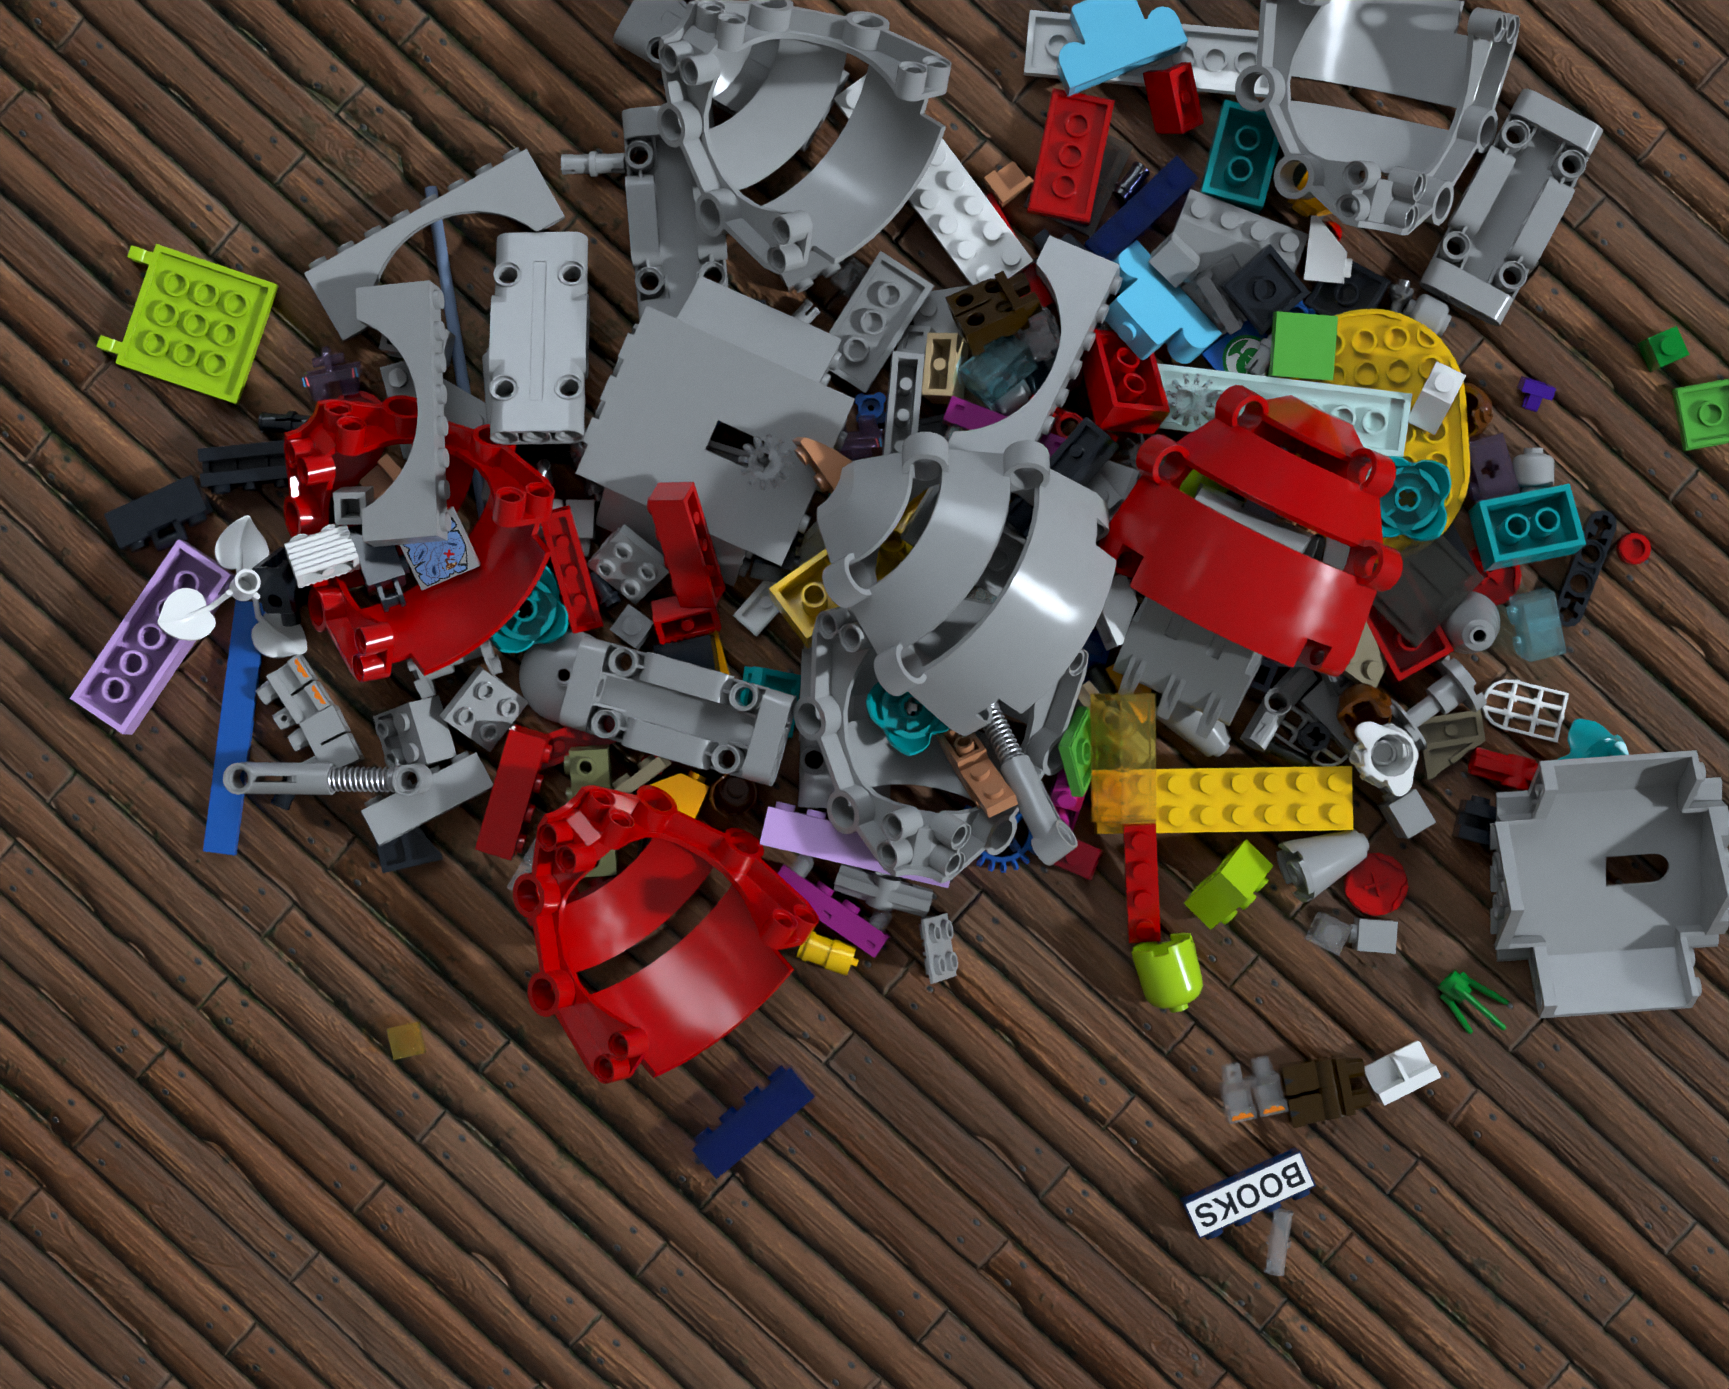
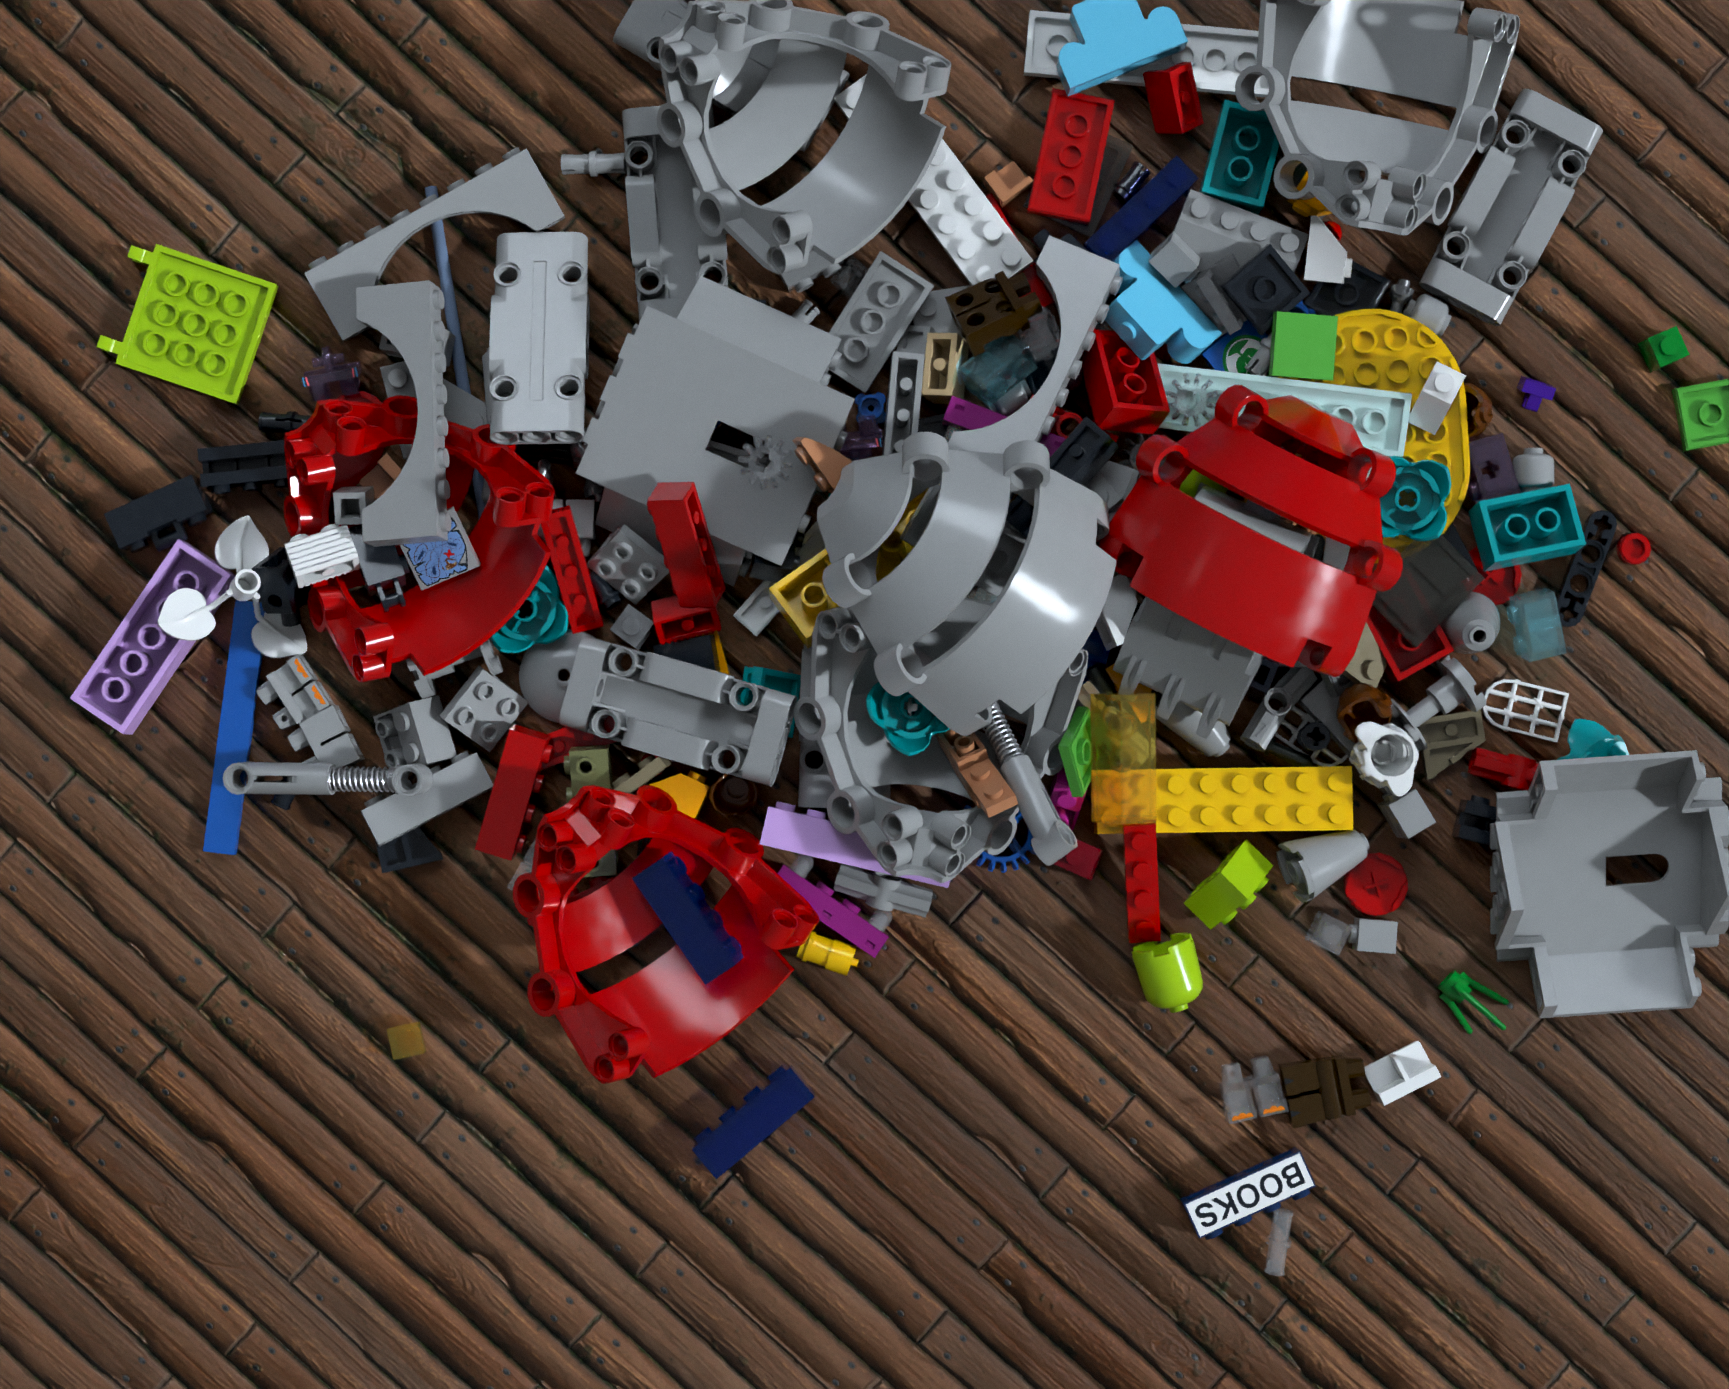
(688, 917): none -> clear blue brick
(940, 959): light grey hinge -> none

